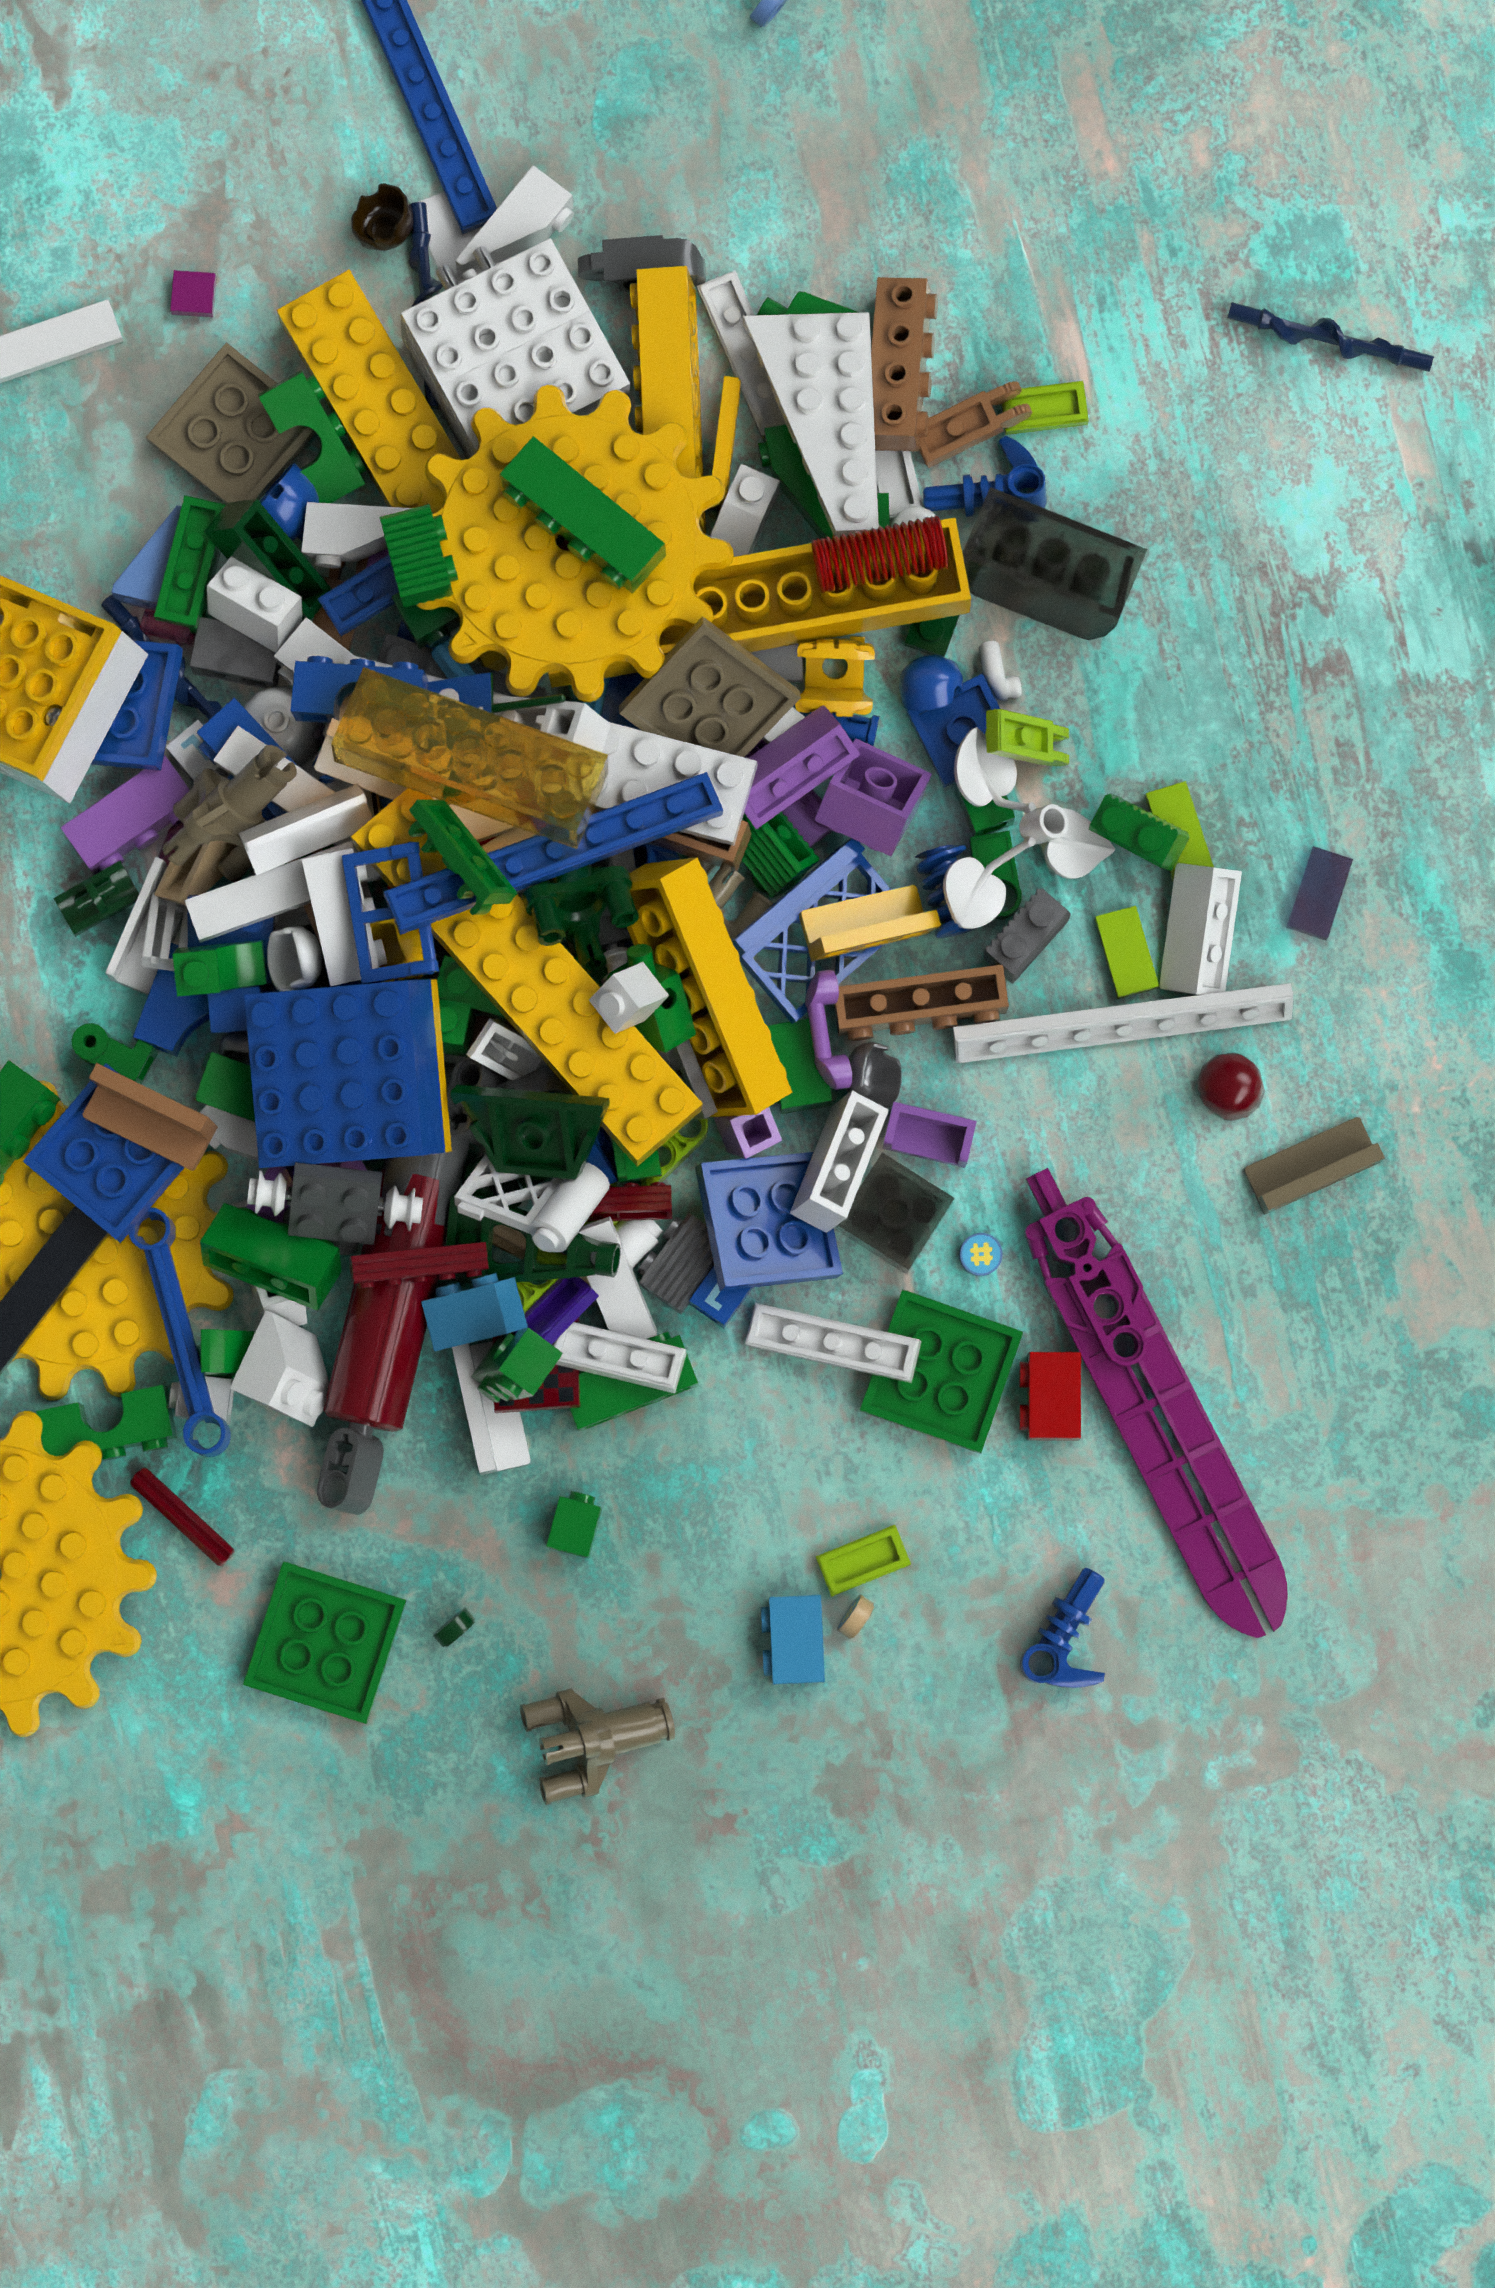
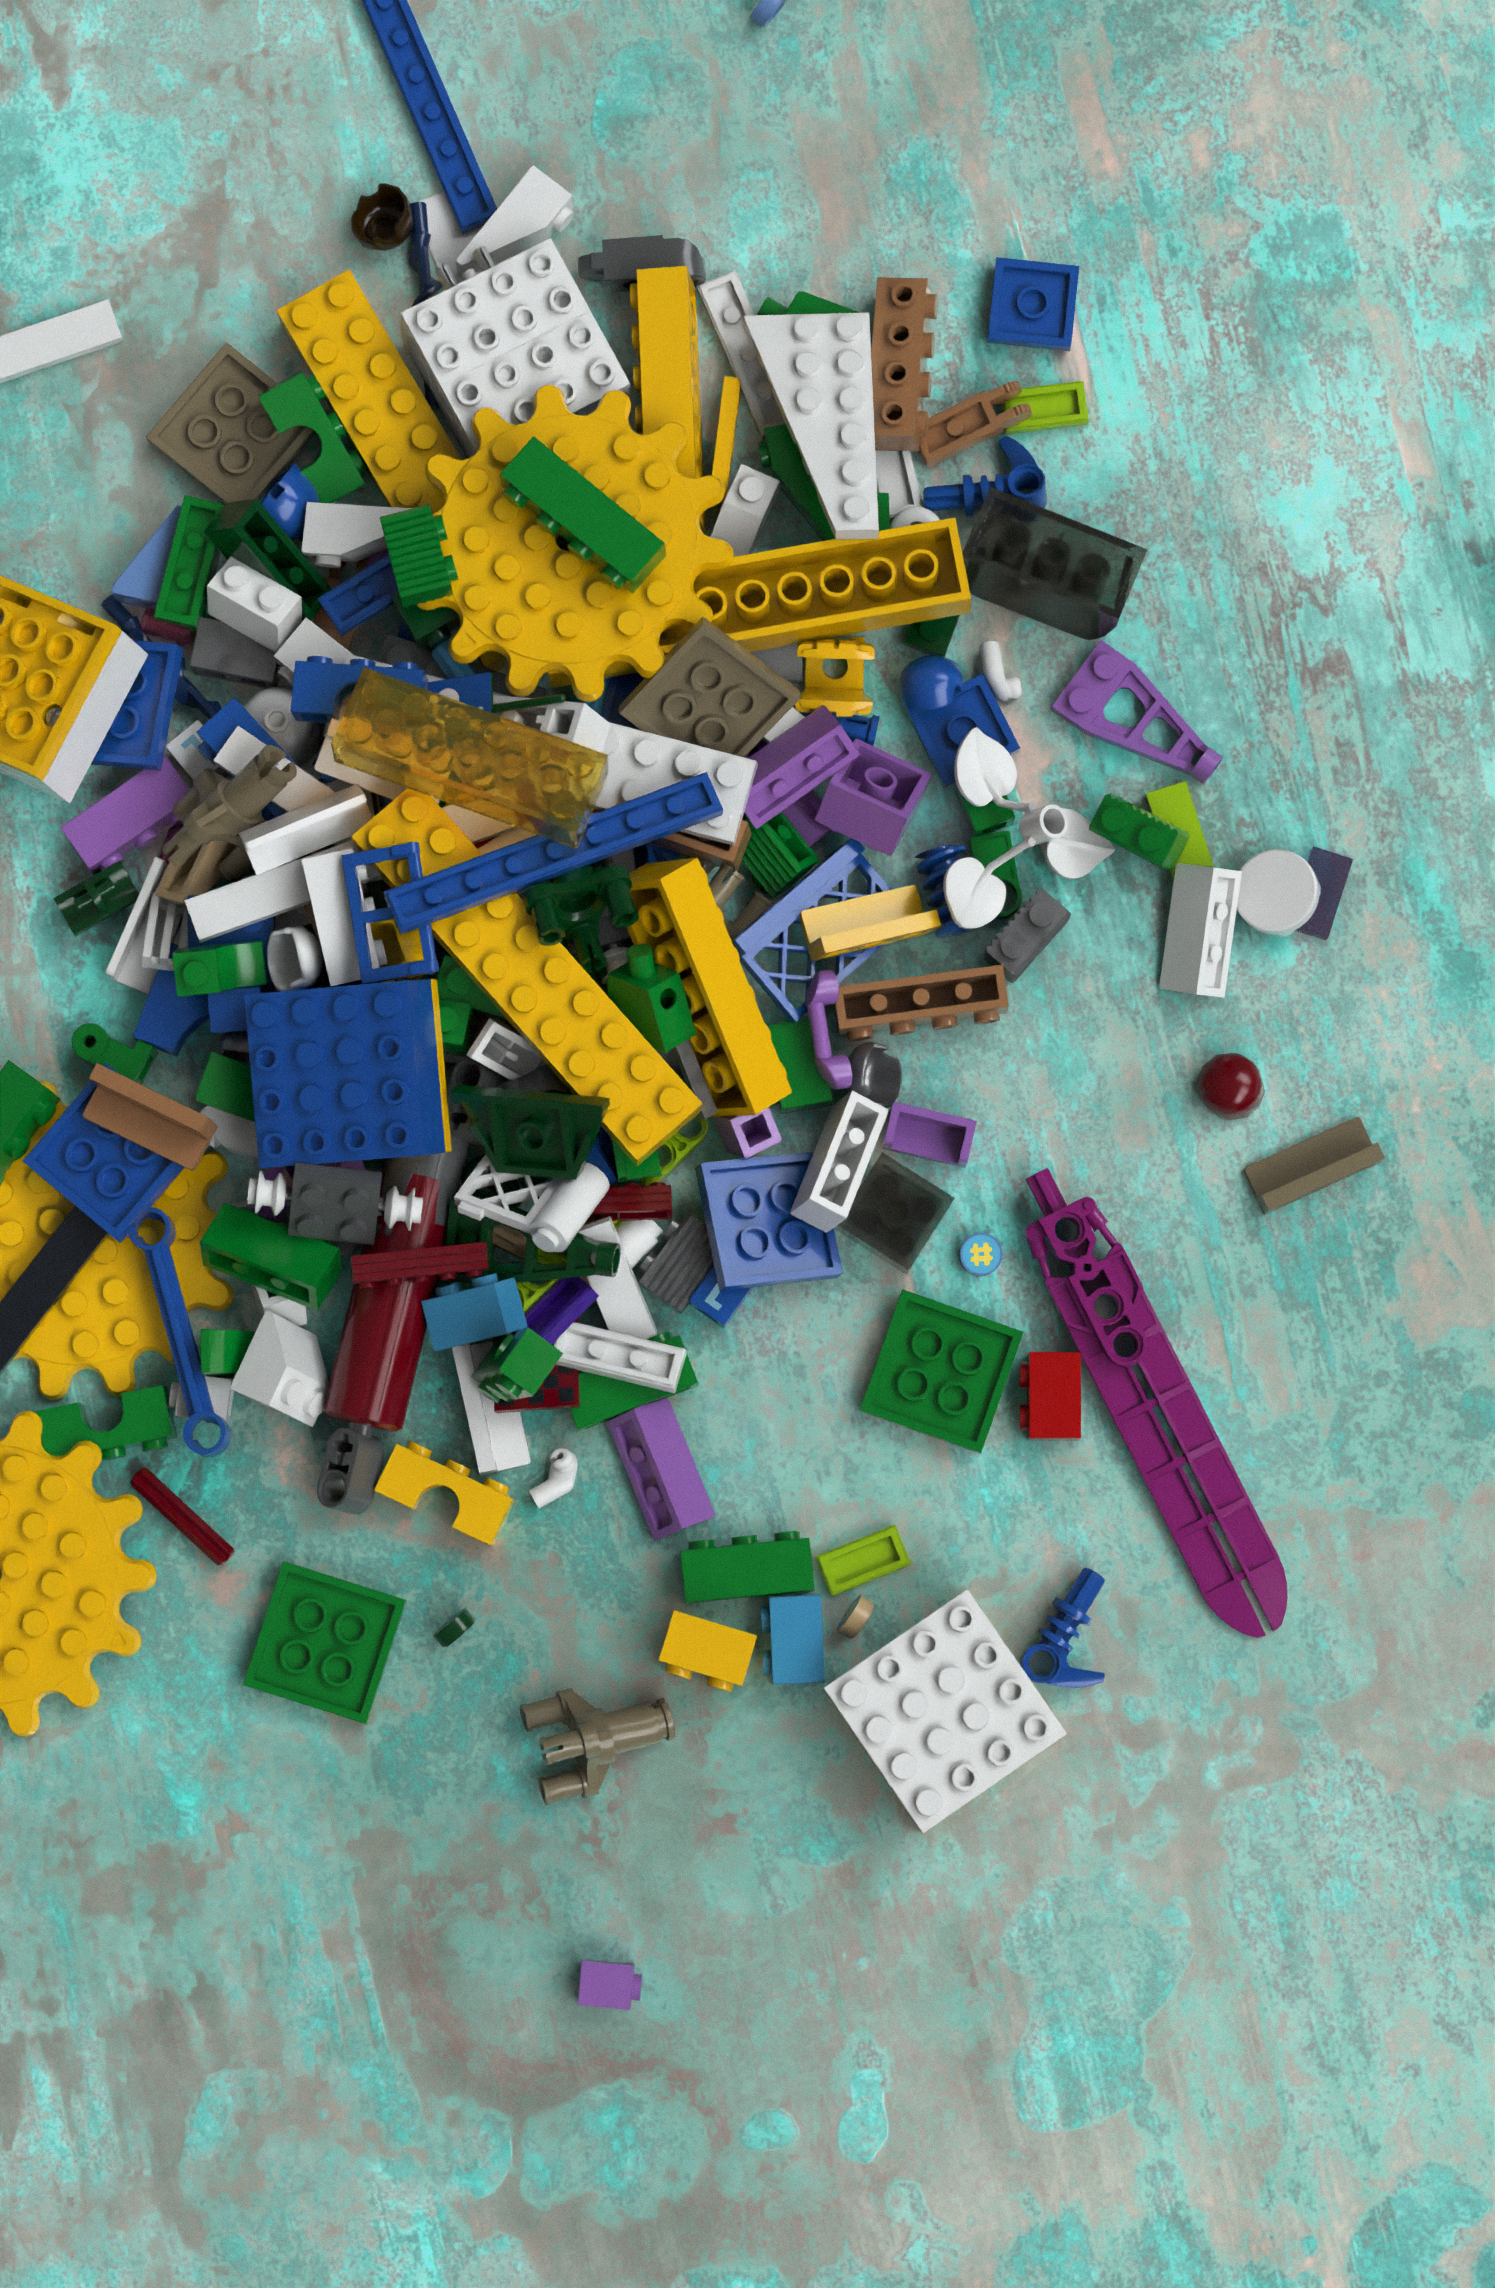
(193, 293): magenta tile -> none
(461, 855): green plate -> none
(481, 1506): none -> yellow arch
(560, 1479): none -> white arm
(575, 1525): green brick -> none
(608, 1984): none -> medium lavender brick
(628, 997): white brick -> none
(660, 1468): none -> medium lavender panel
(708, 1650): none -> yellow brick
(747, 1568): none -> green brick
(833, 1342): white tile -> none
(932, 537): red piece -> none
(944, 1711): none -> white piece
(1024, 738): lime hinge -> none
(1033, 304): none -> blue plate
(1094, 687): none -> medium lavender plate
(1123, 1023): white tile -> none
(1126, 952): lime tile -> none
(1277, 892): none -> white tile
(1330, 332): dark blue piece -> none

